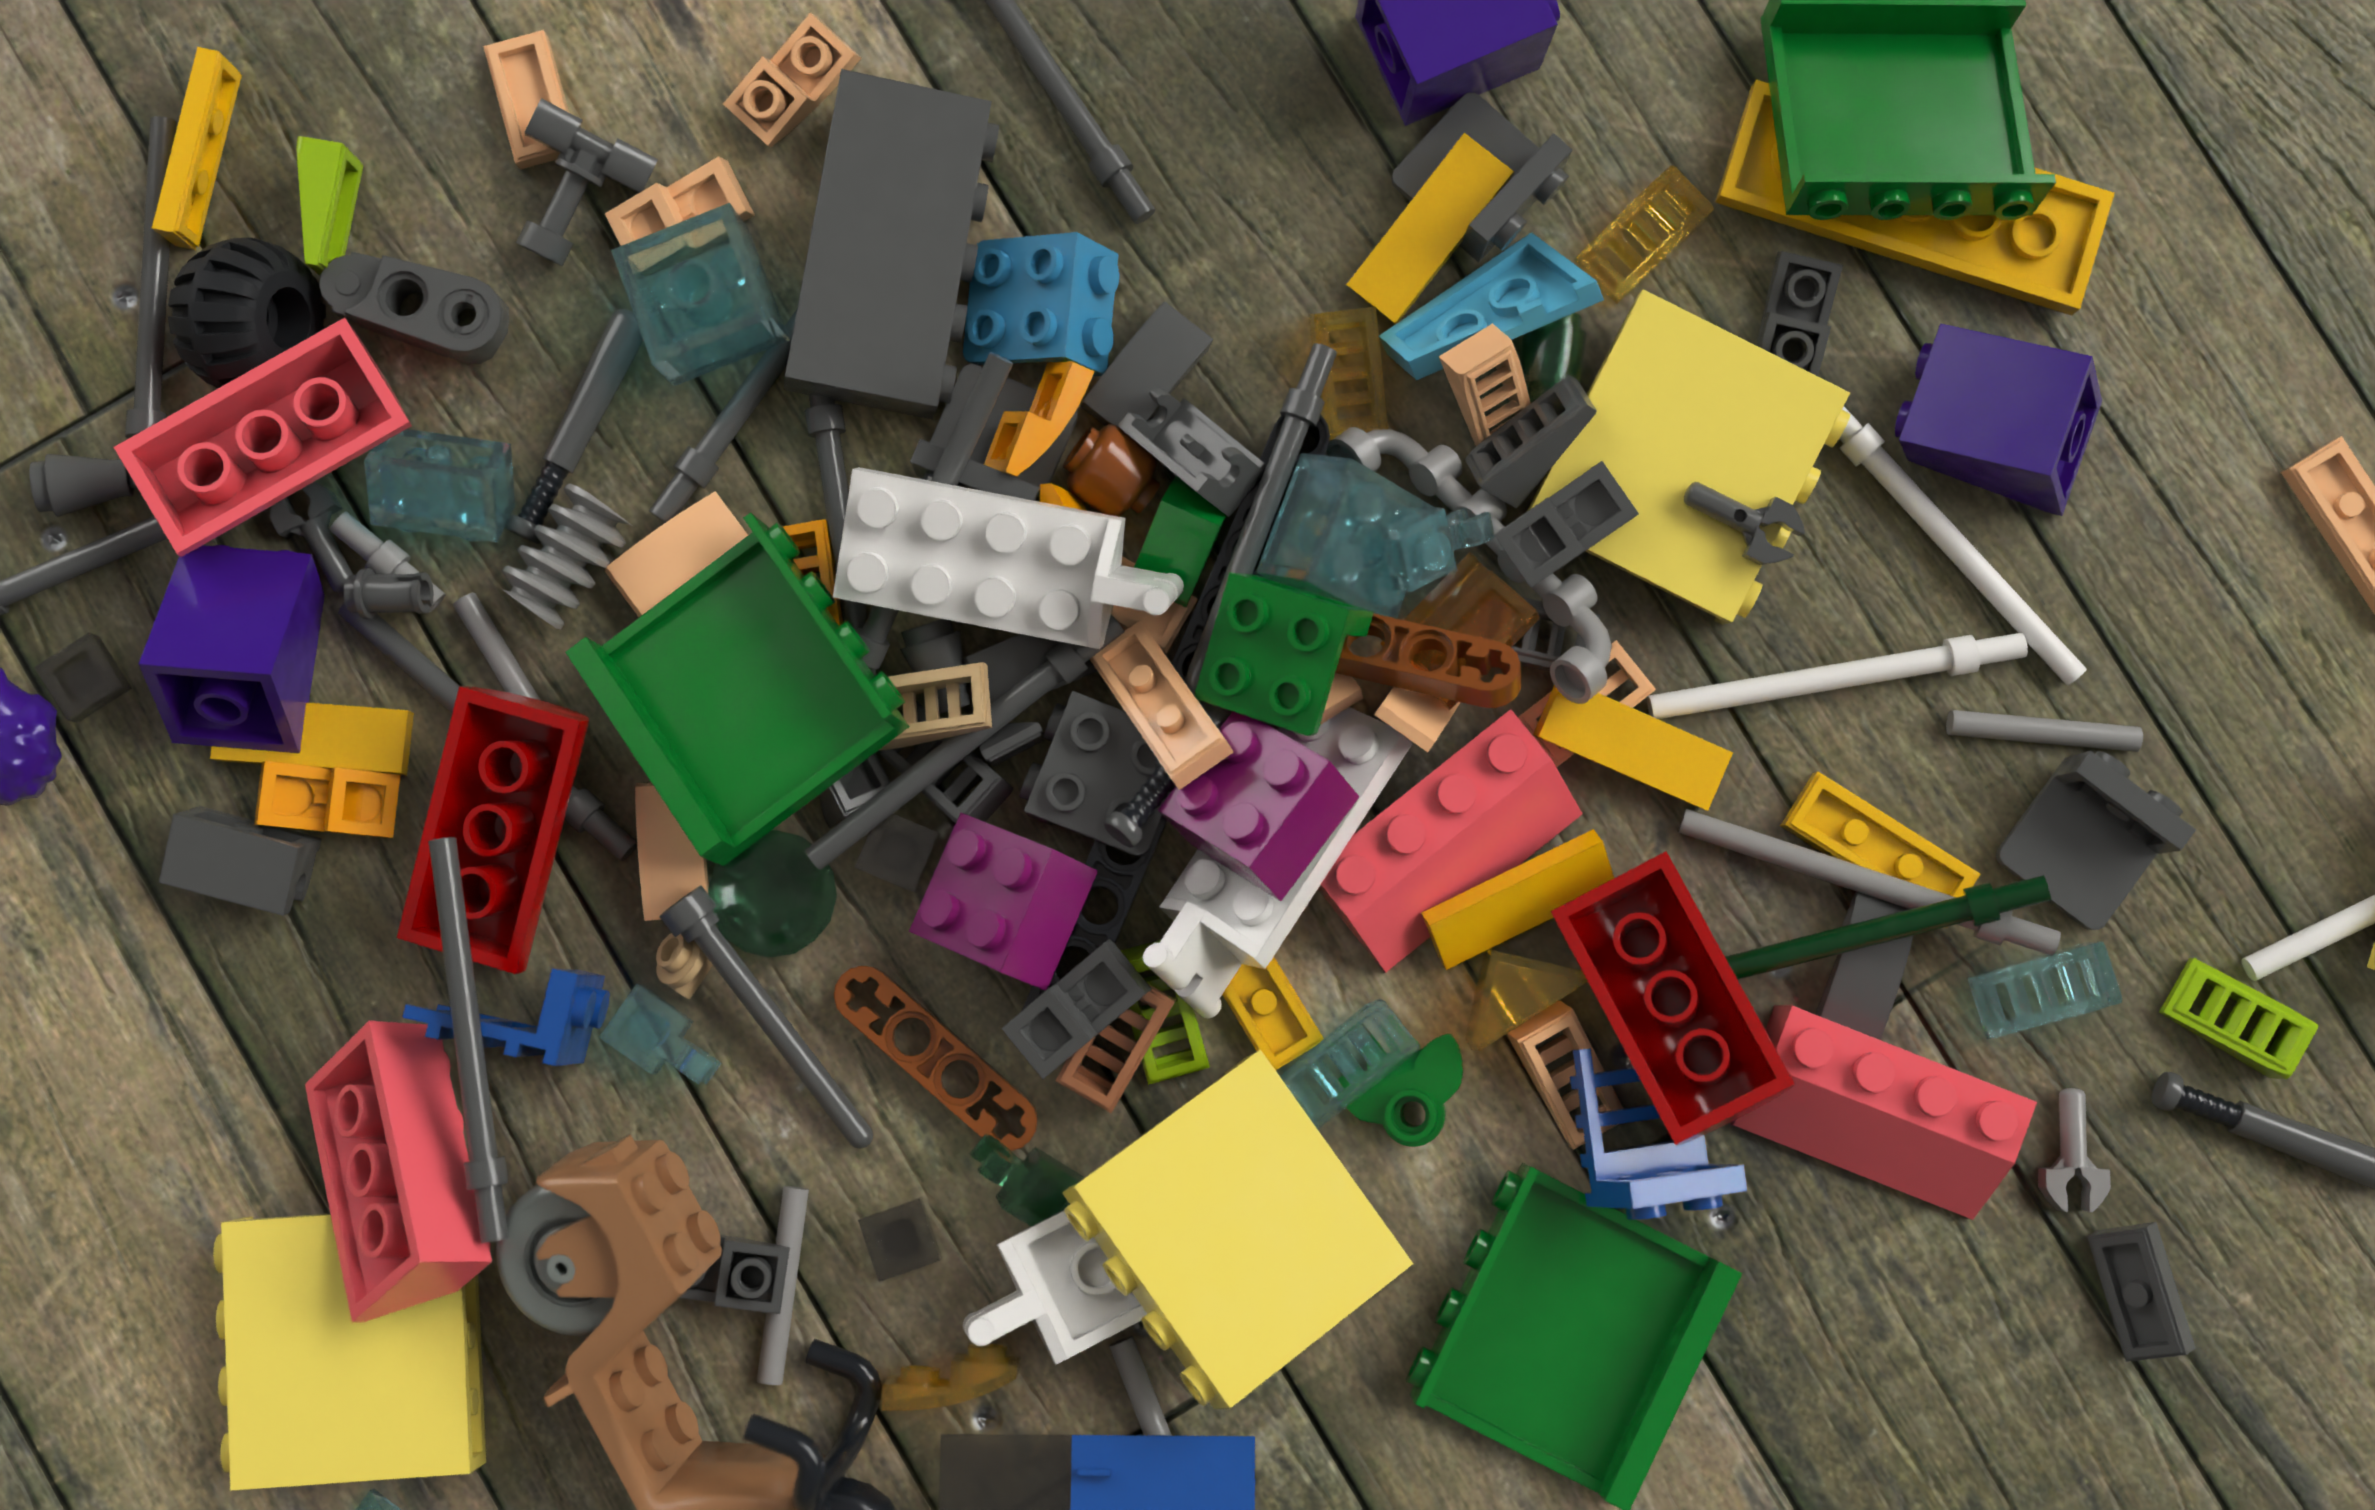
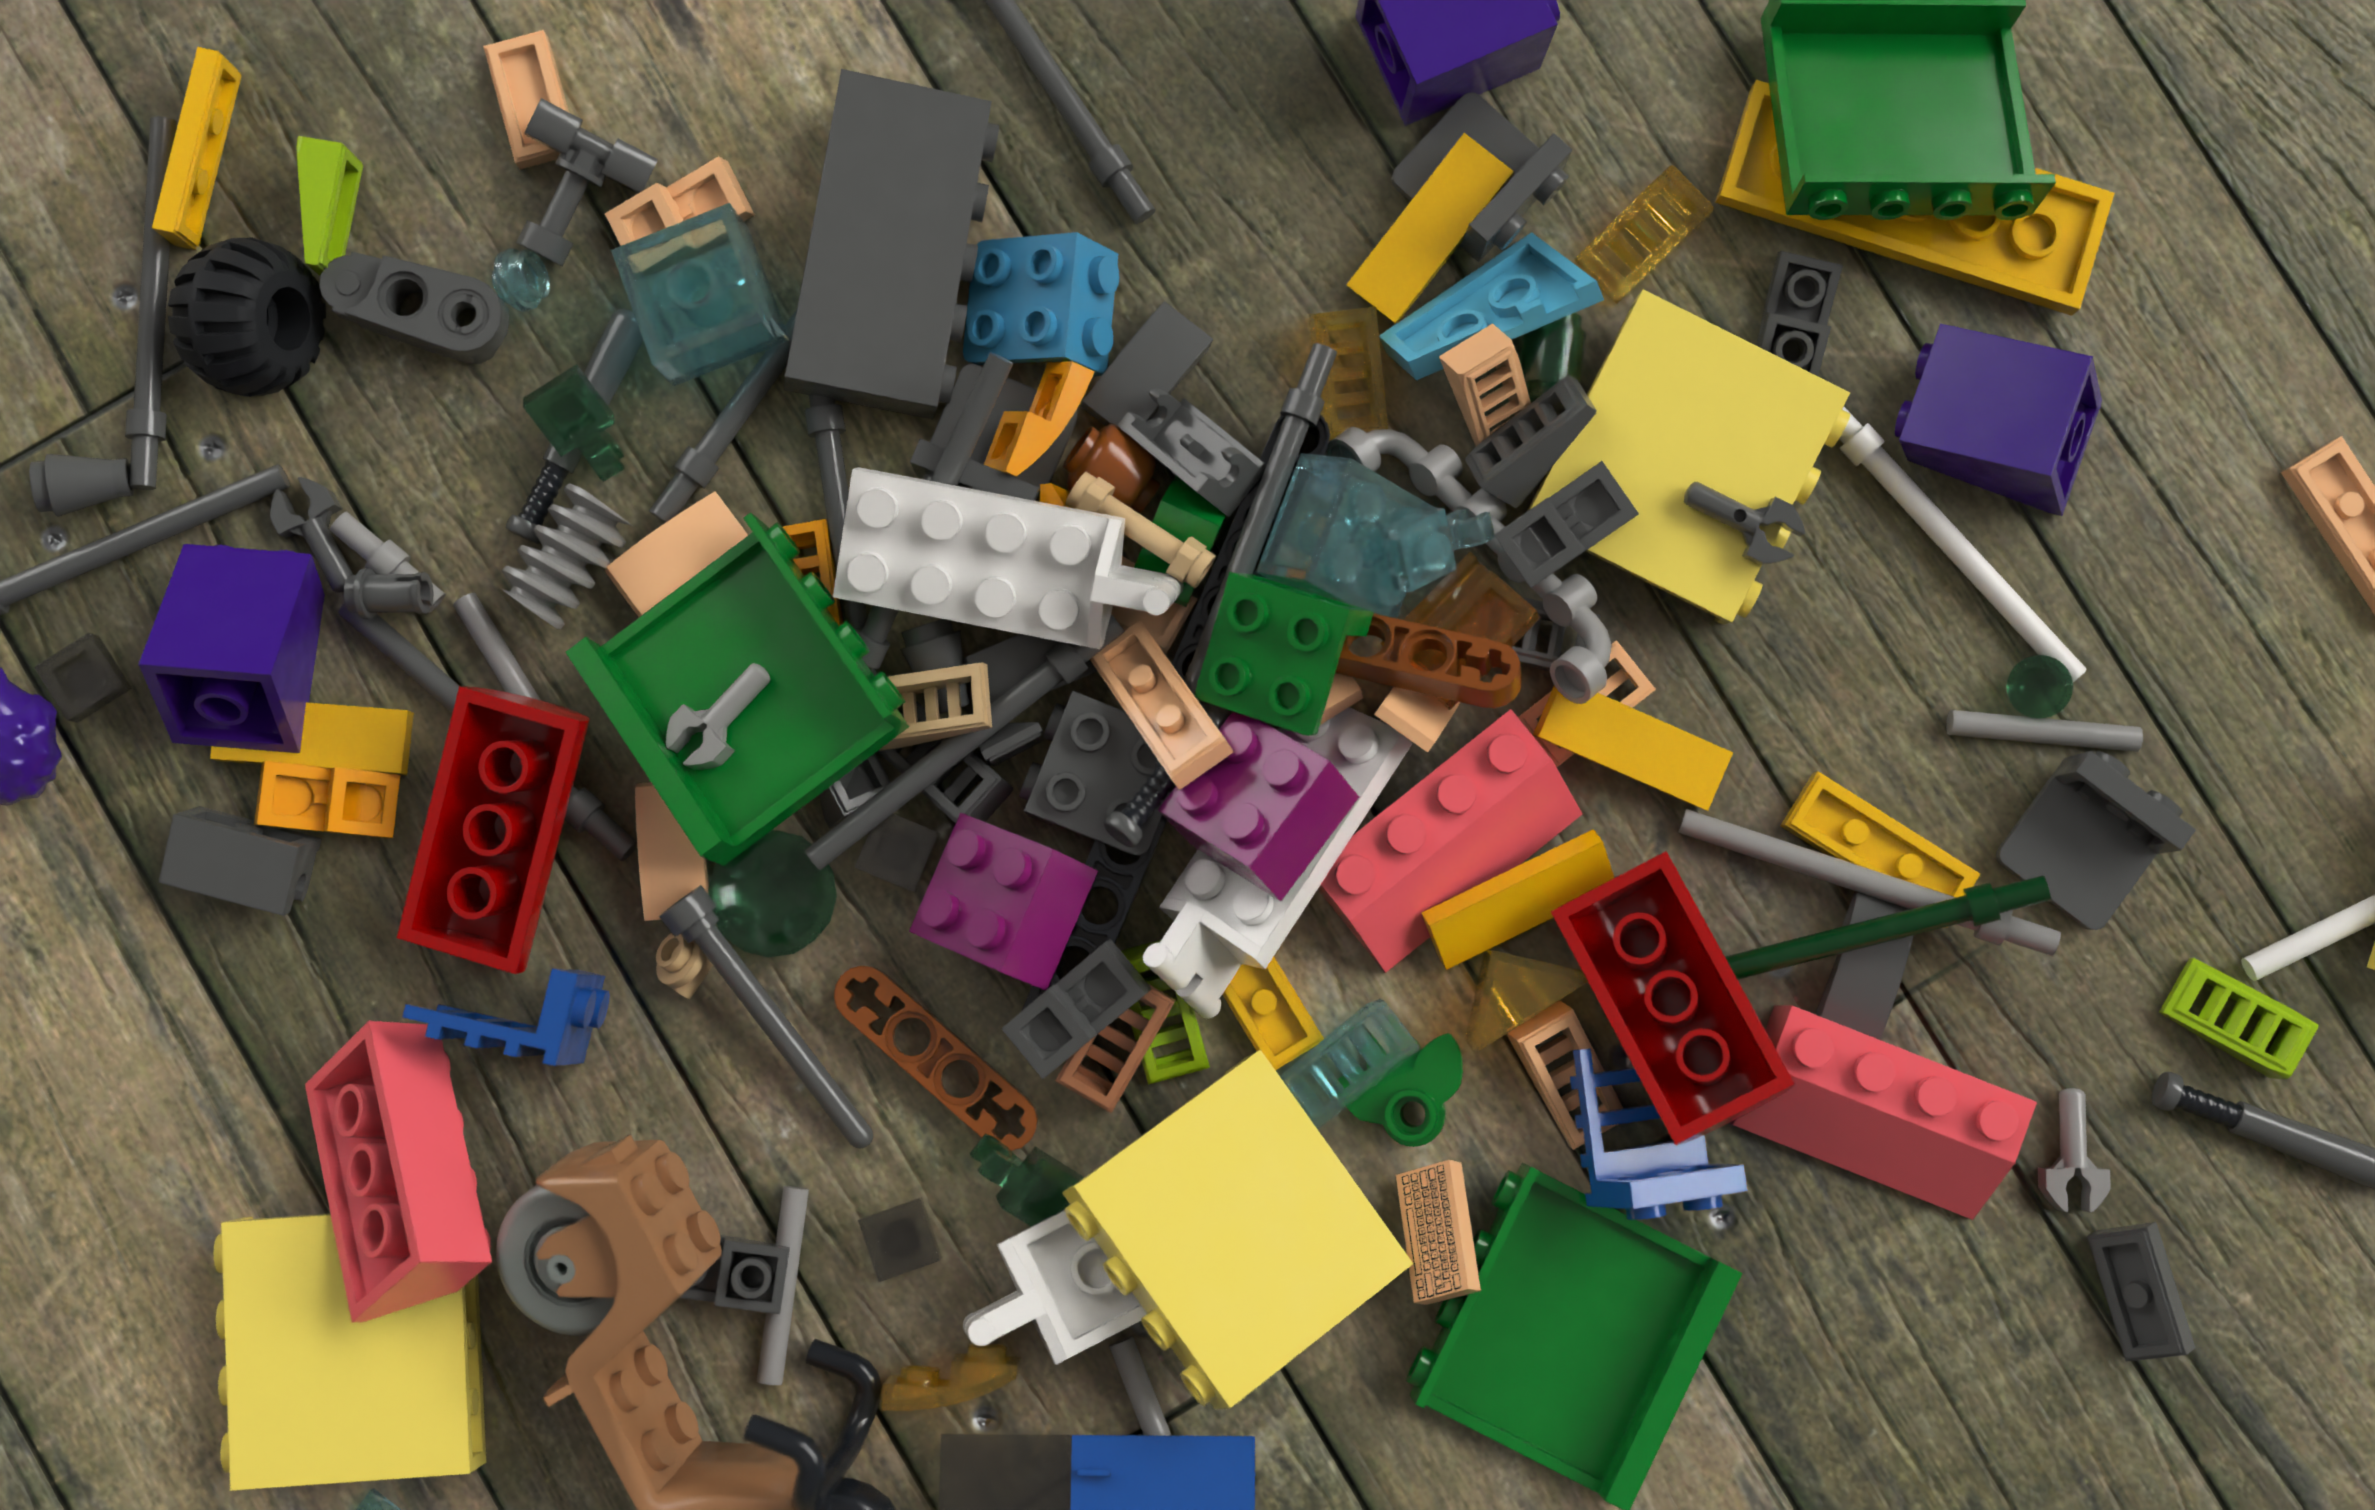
(262, 437): coral slope -> none
(441, 485): clear light blue brick -> none
(485, 1170): dark grey bar -> none
(520, 279): none -> clear light blue plate
(576, 416): none -> clear green plate
(653, 1032): clear light blue plate -> none
(715, 720): none -> light grey bar
(792, 83): light nougat slope -> none
(1187, 559): none -> tan bar
(1438, 1232): none -> light nougat tile
(1955, 656): white bar -> none
(2040, 686): none -> clear green plate
(2096, 971): clear light blue slope -> none

